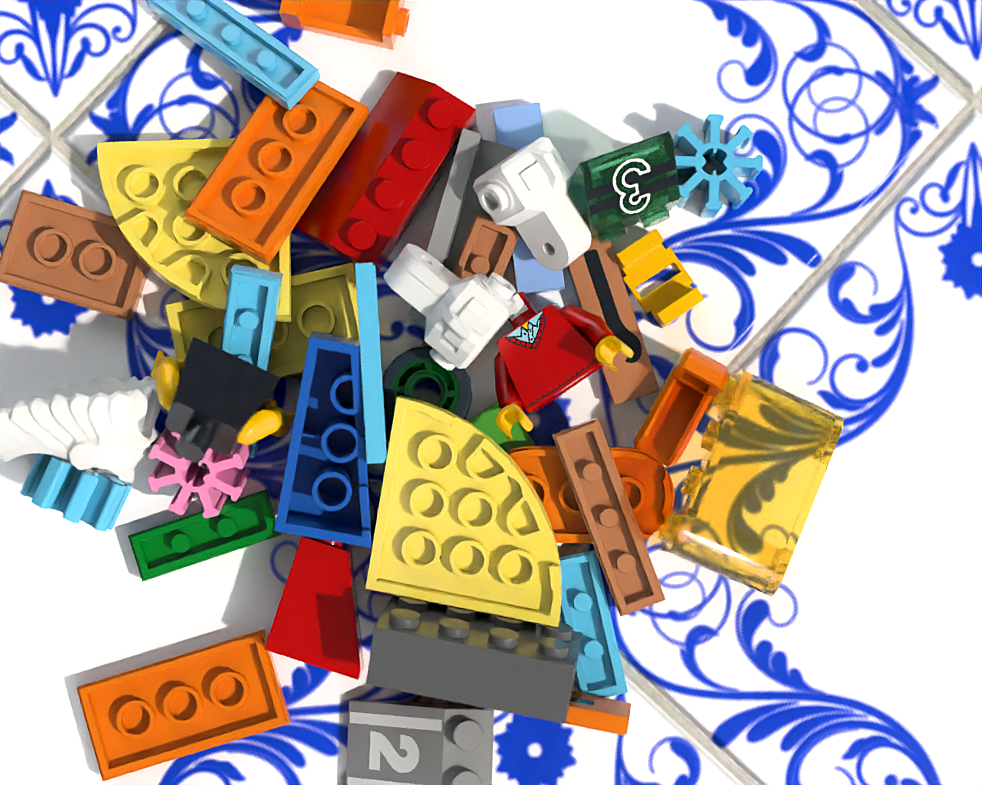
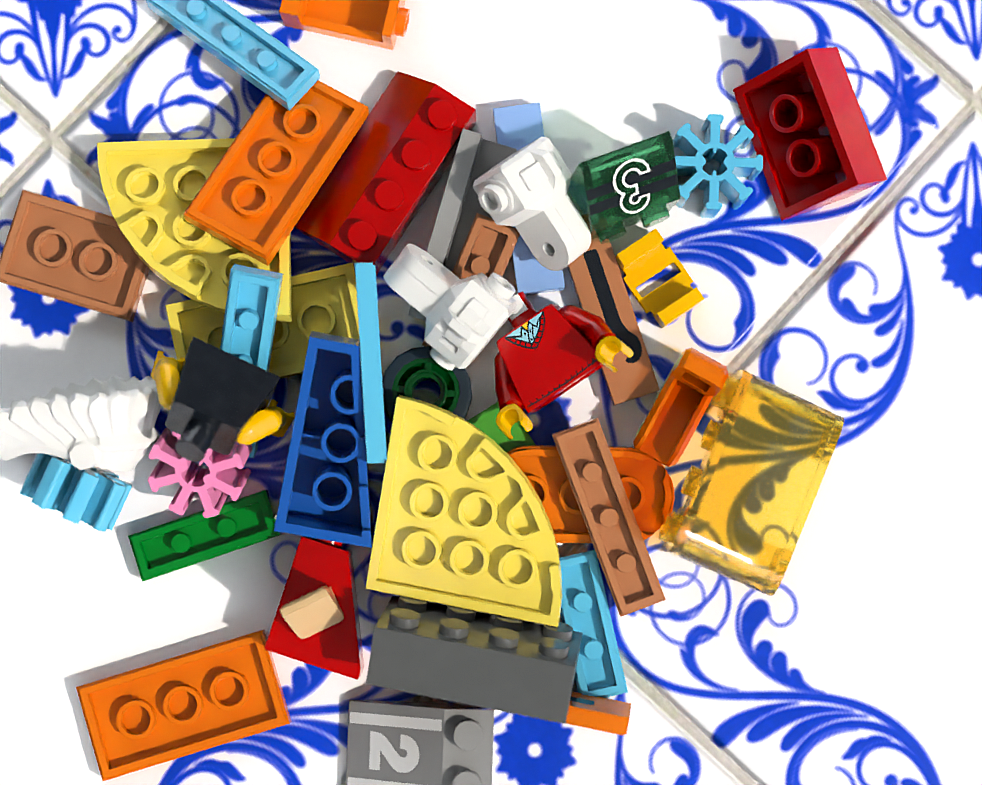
(313, 612): none -> tan slope
(809, 132): none -> red slope

